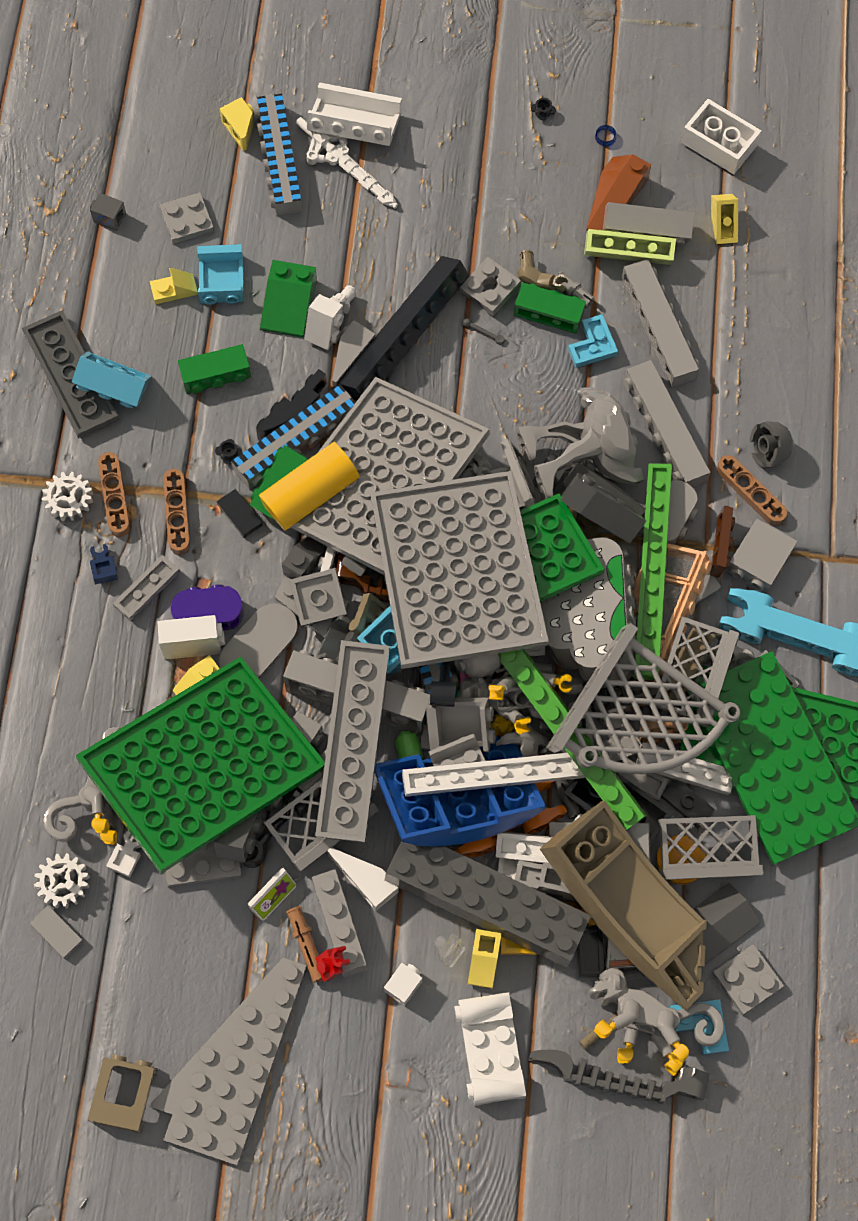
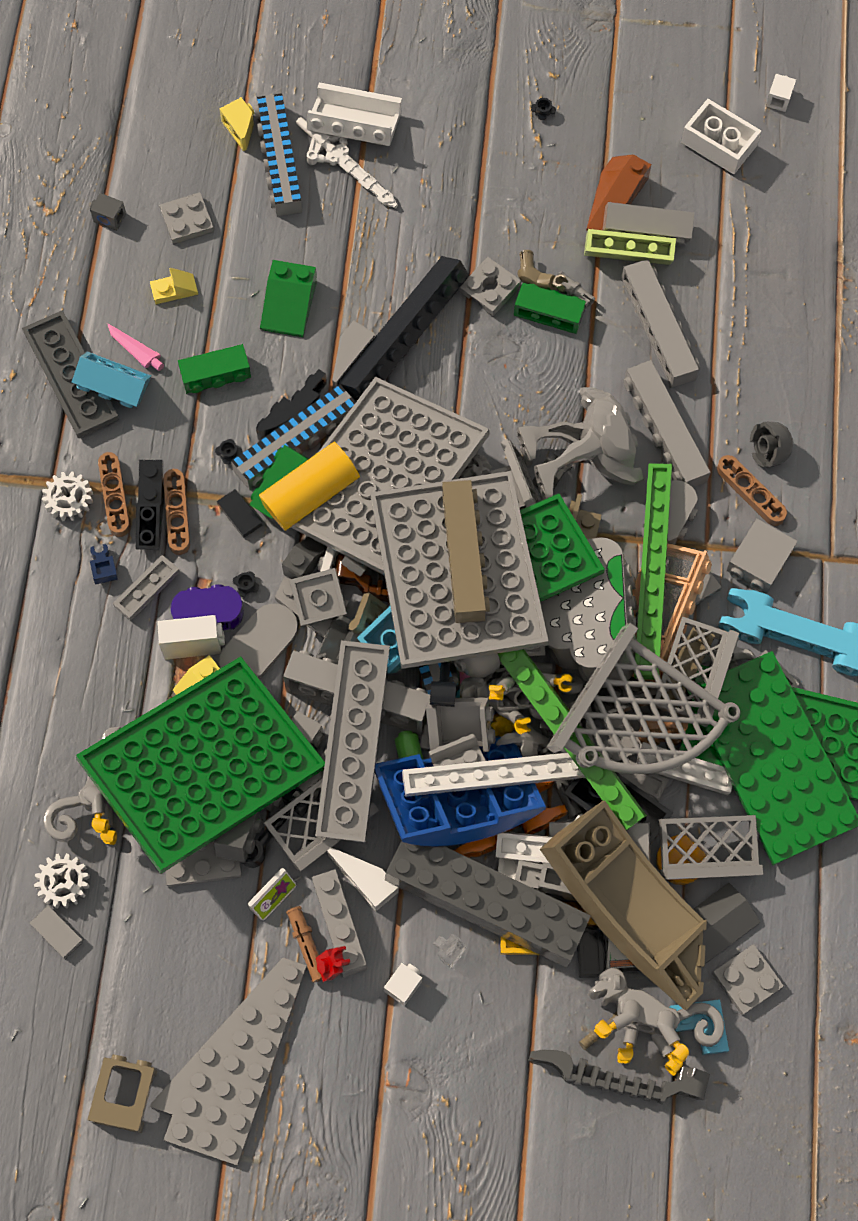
(124, 857): white plate -> none
(142, 353): none -> bright pink bar
(150, 505): none -> black slope
(221, 274): medium azure panel -> none
(241, 579): none -> black plate
(326, 316): white brick -> none
(463, 551): none -> dark tan brick
(484, 958): light yellow slope -> none
(491, 1049): white piece -> none
(499, 339): dark grey hinge -> none
(598, 343): medium azure plate -> none
(602, 501): dark grey wedge -> none
(605, 143): clear blue axle -> none
(686, 801): black plate -> none
(722, 541): reddish brown plate -> none
(725, 218): light yellow slope -> none
(780, 92): none -> white brick

